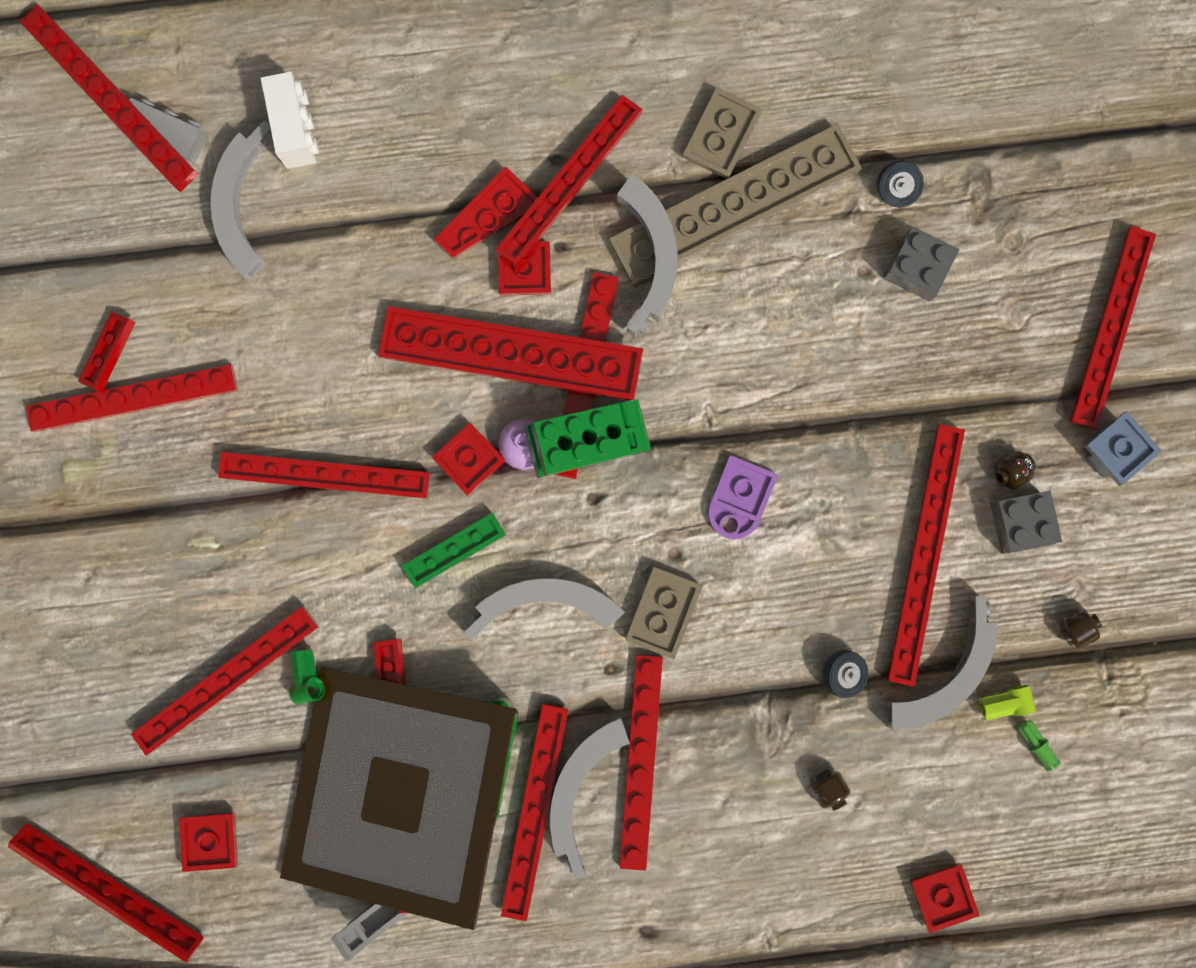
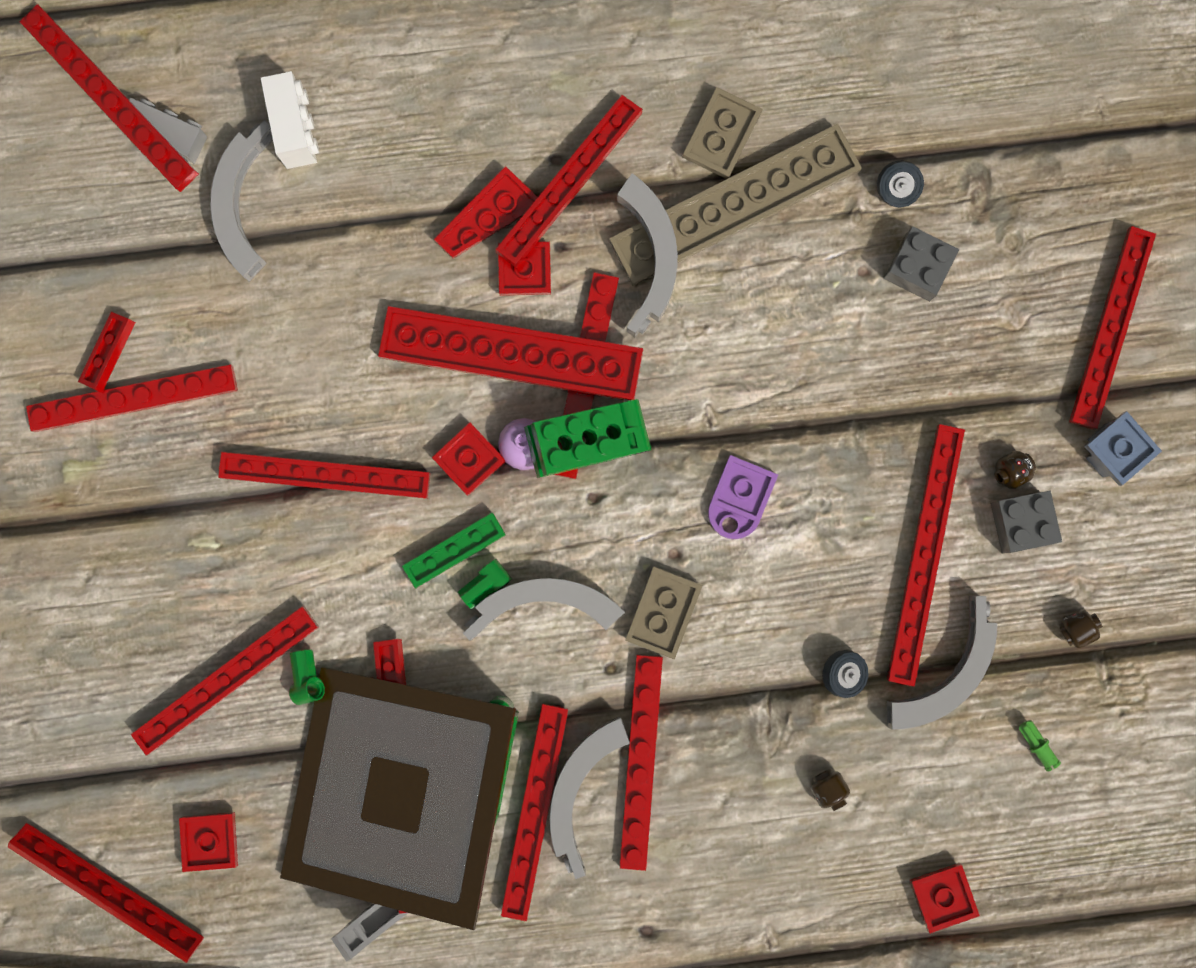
(489, 581): none -> green piece
(1014, 702): lime piece -> none

